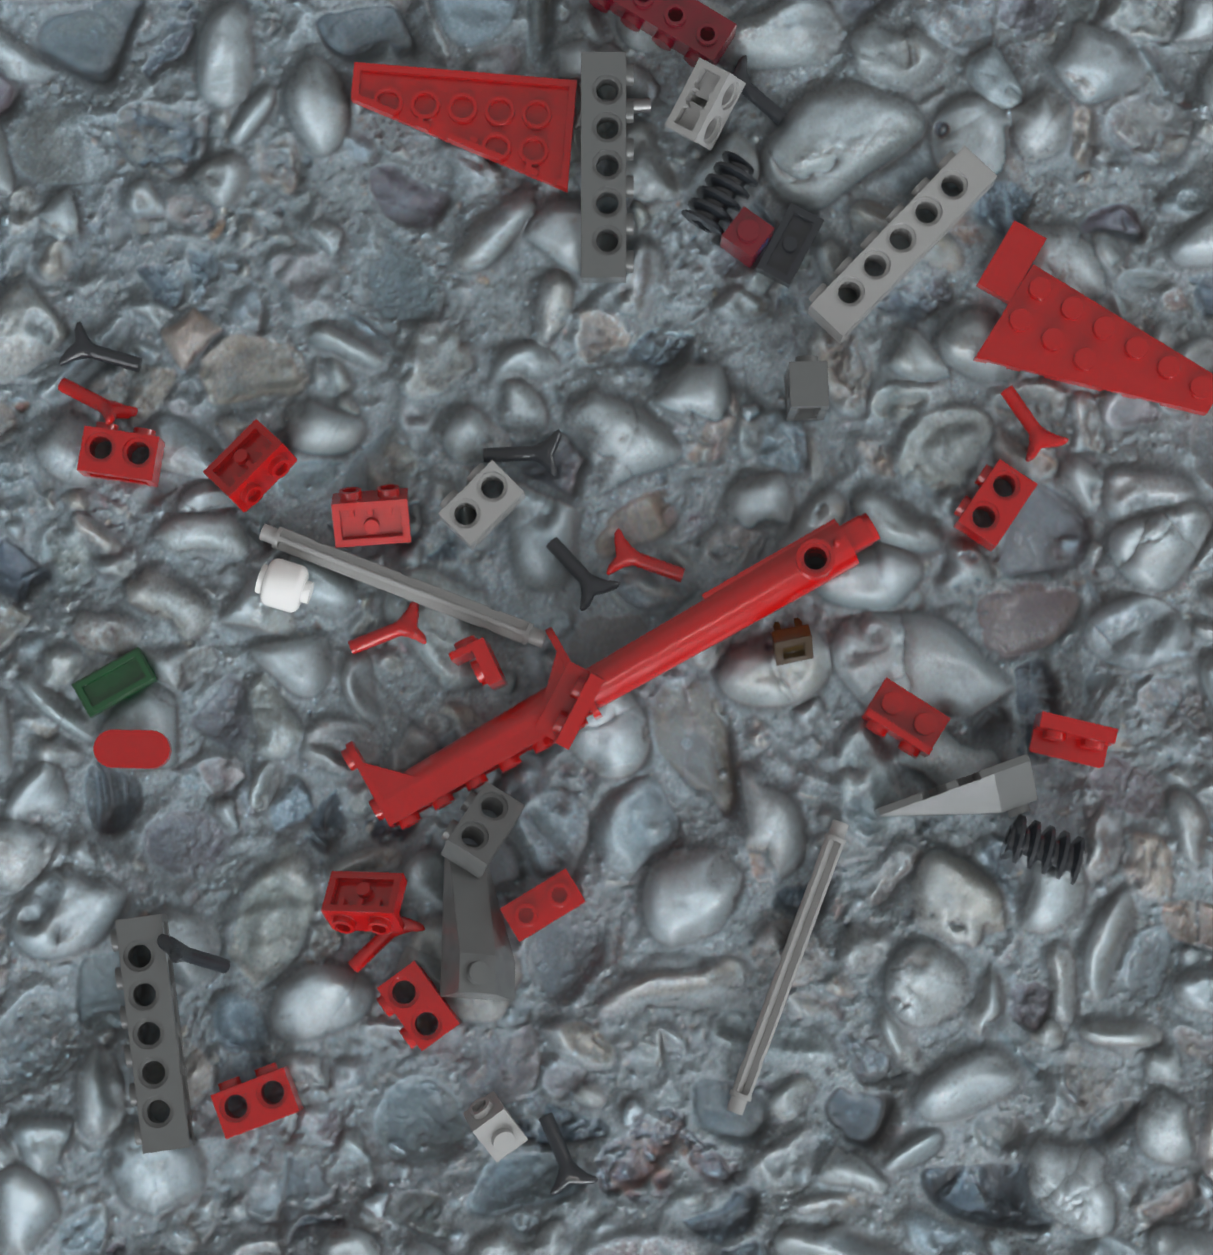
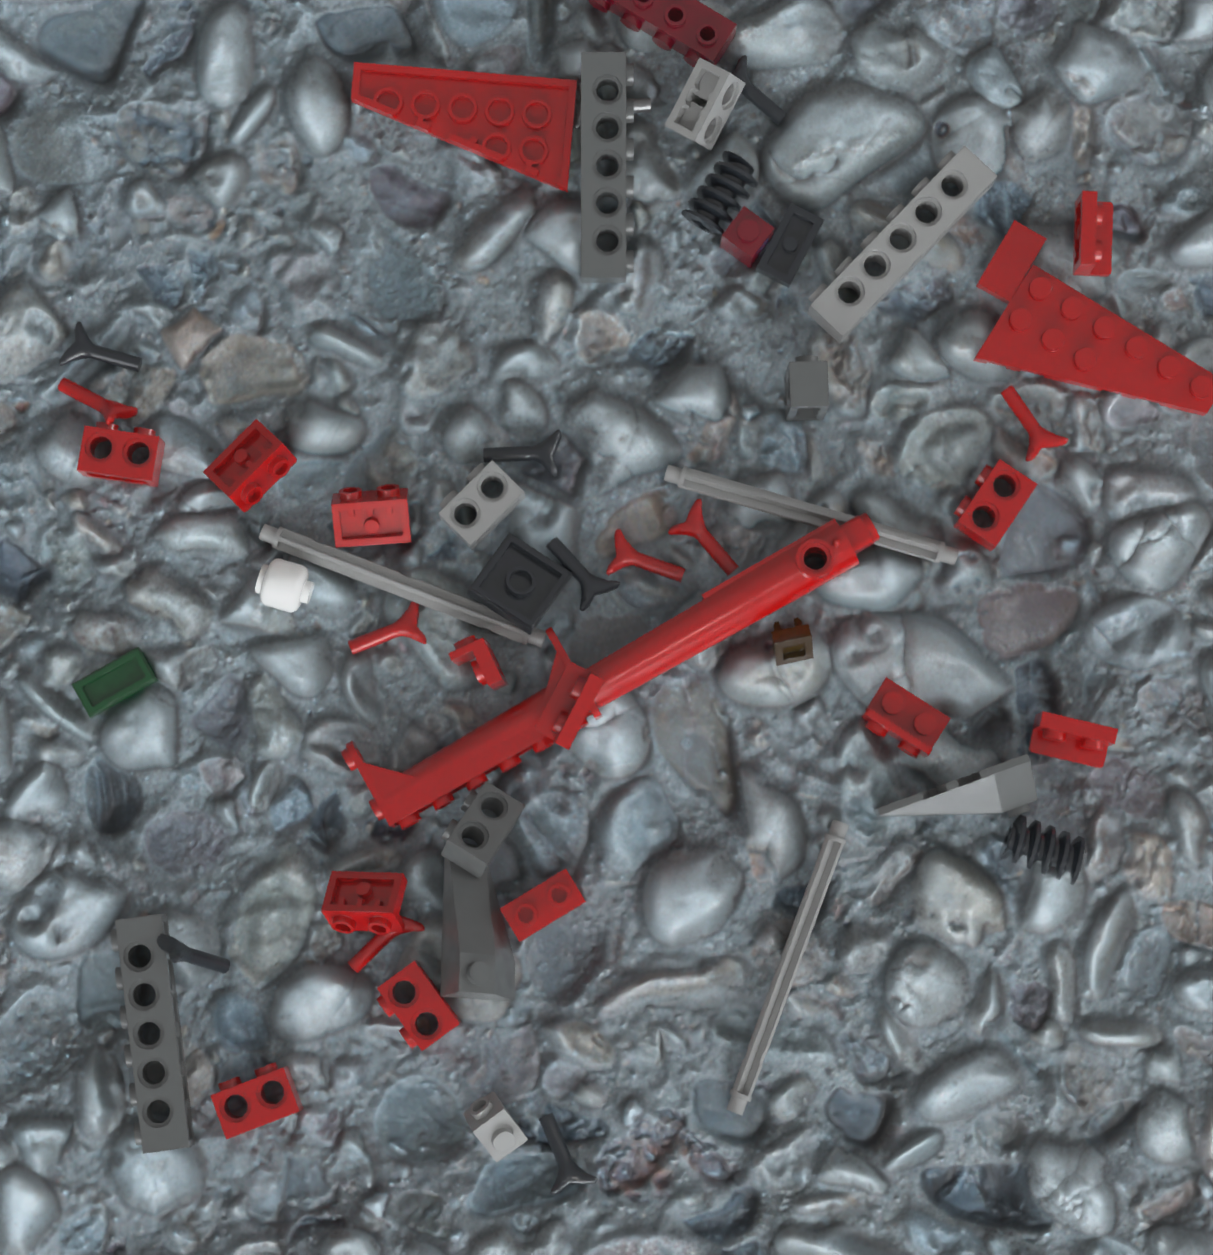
(132, 749): red tile -> none
(519, 583): none -> black tile
(695, 527): none -> red piece
(804, 512): none -> light grey piece
(1092, 236): none -> red bracket

